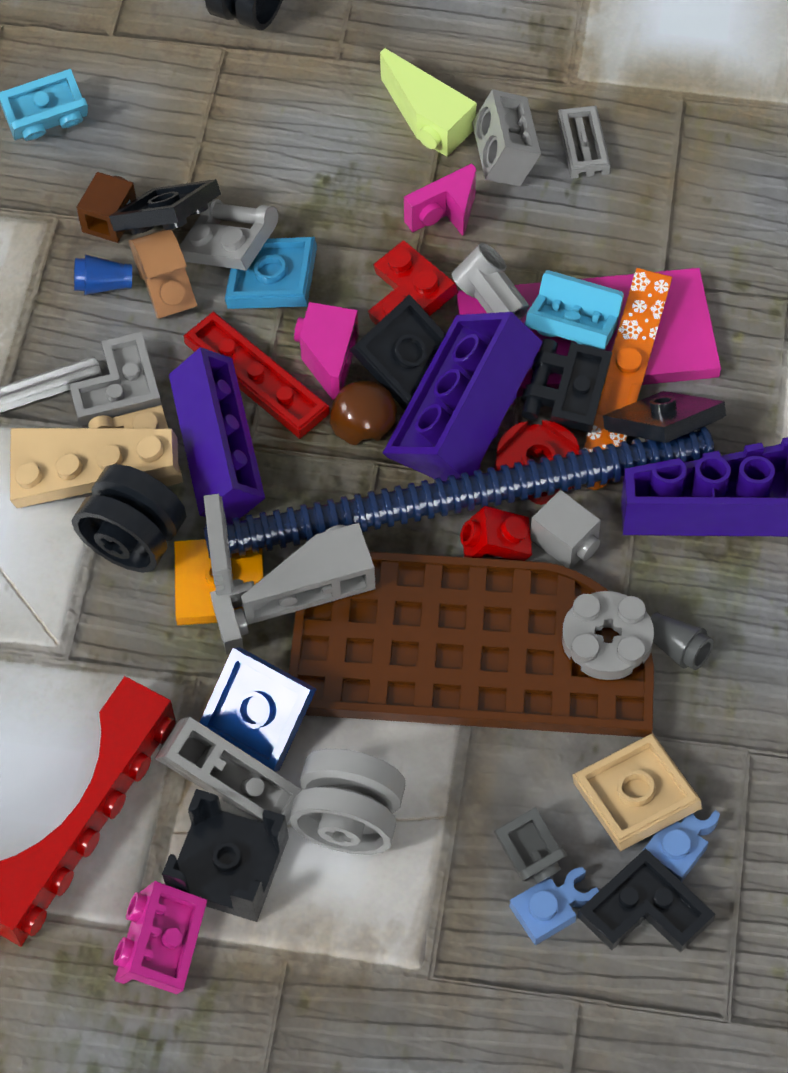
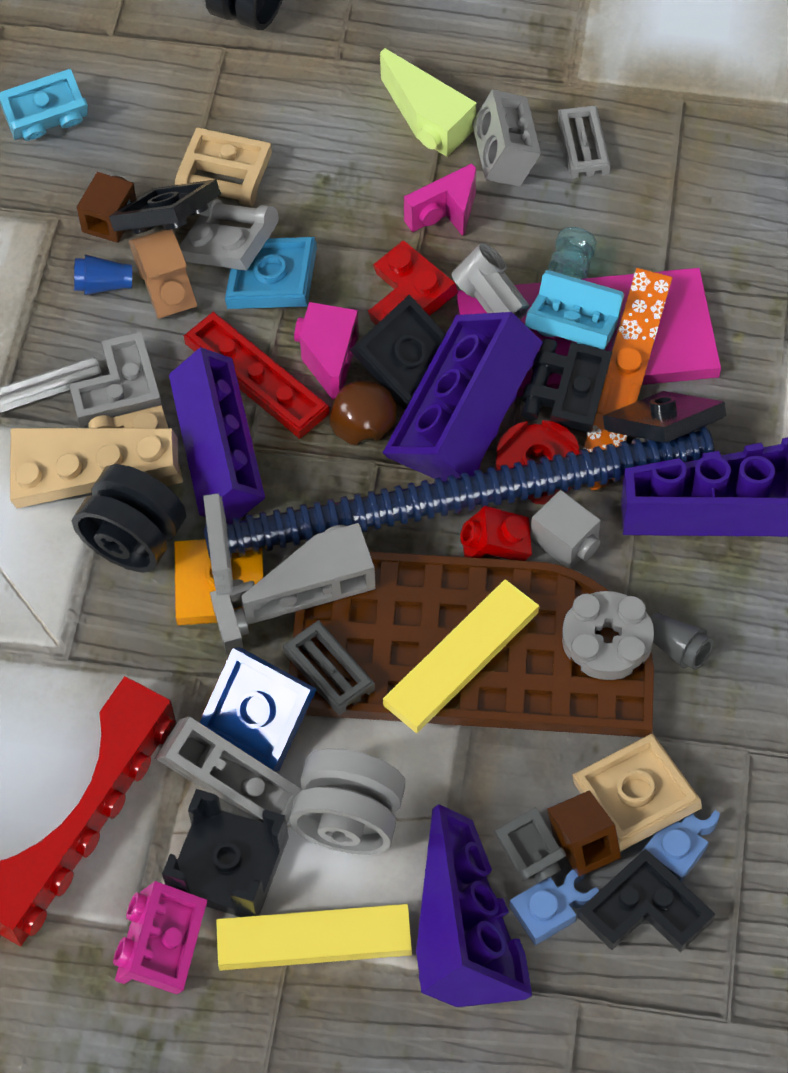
(229, 157): none -> tan plate
(313, 937): none -> light yellow tile
(350, 693): none -> dark grey tile
(460, 656): none -> light yellow tile
(462, 935): none -> dark purple wedge
(573, 251): none -> clear light blue wheel
(584, 833): none -> reddish brown brick

